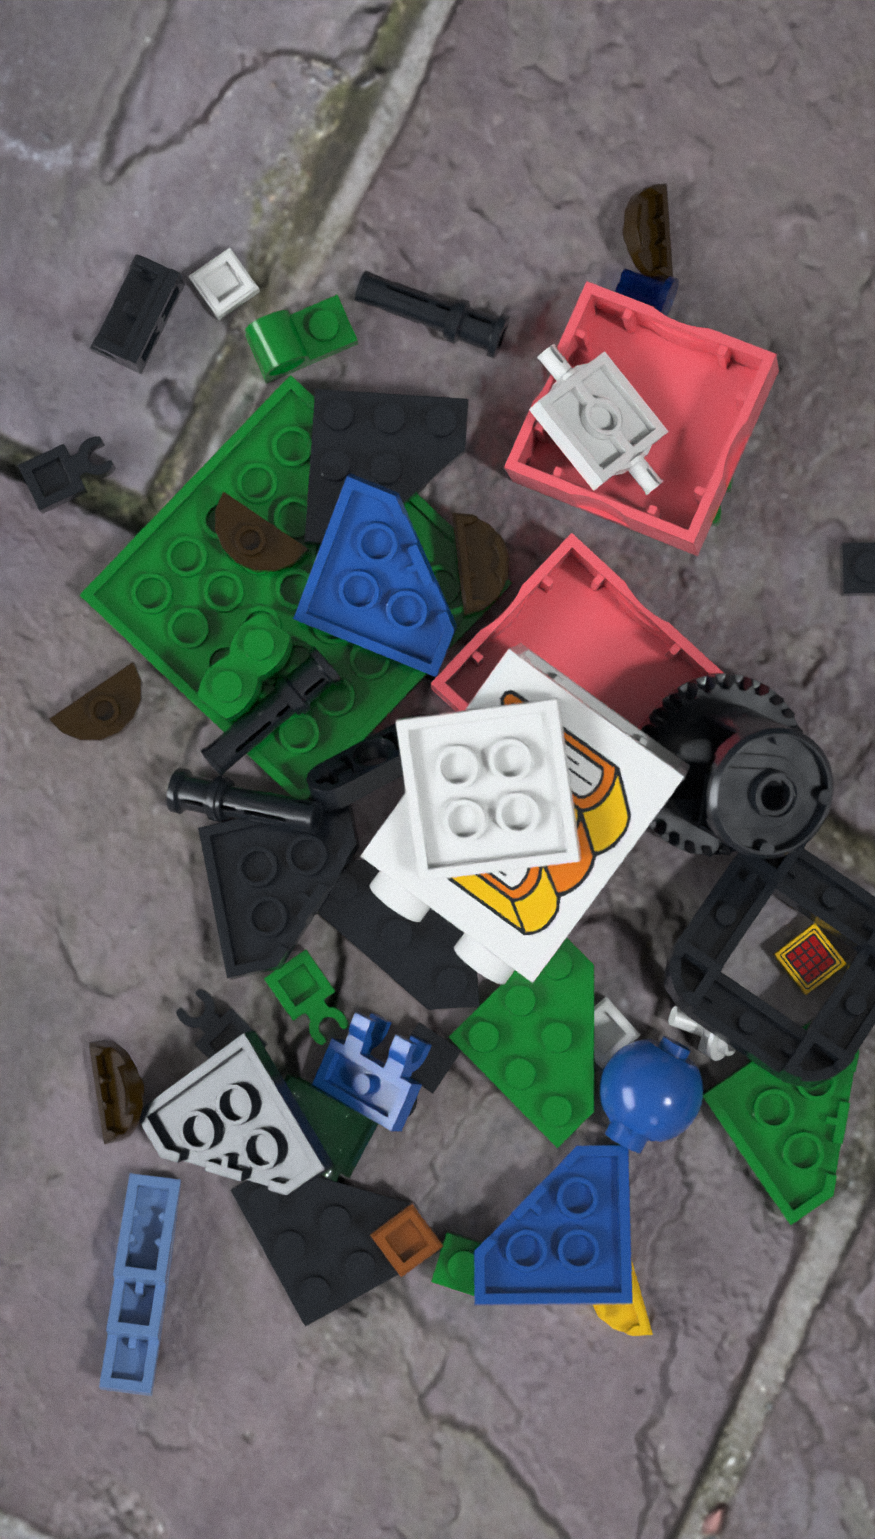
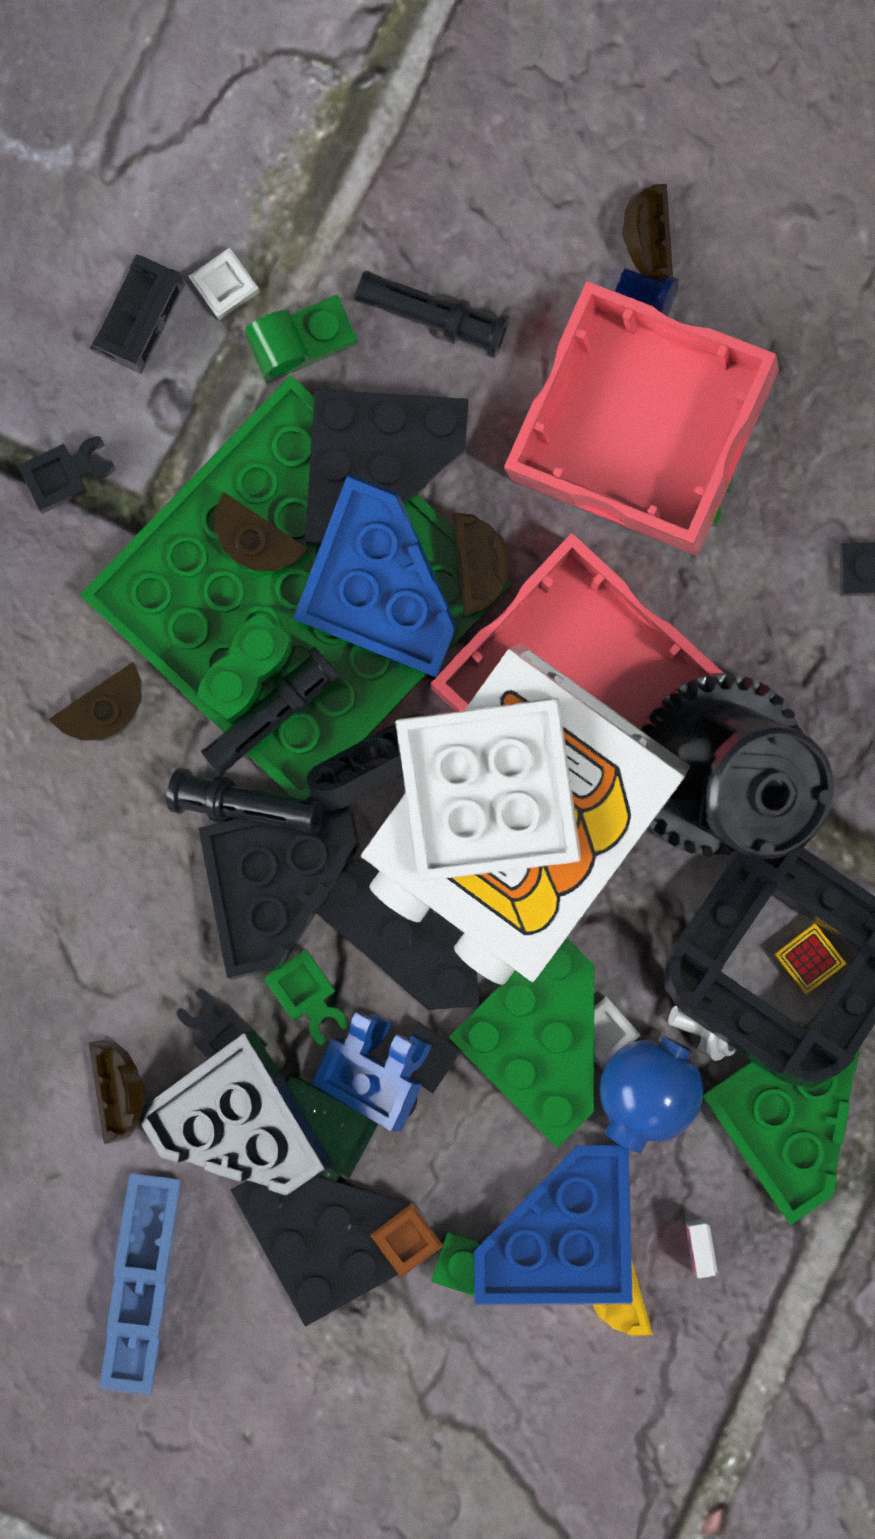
(598, 420): white plate -> none
(701, 1248): none -> white tile

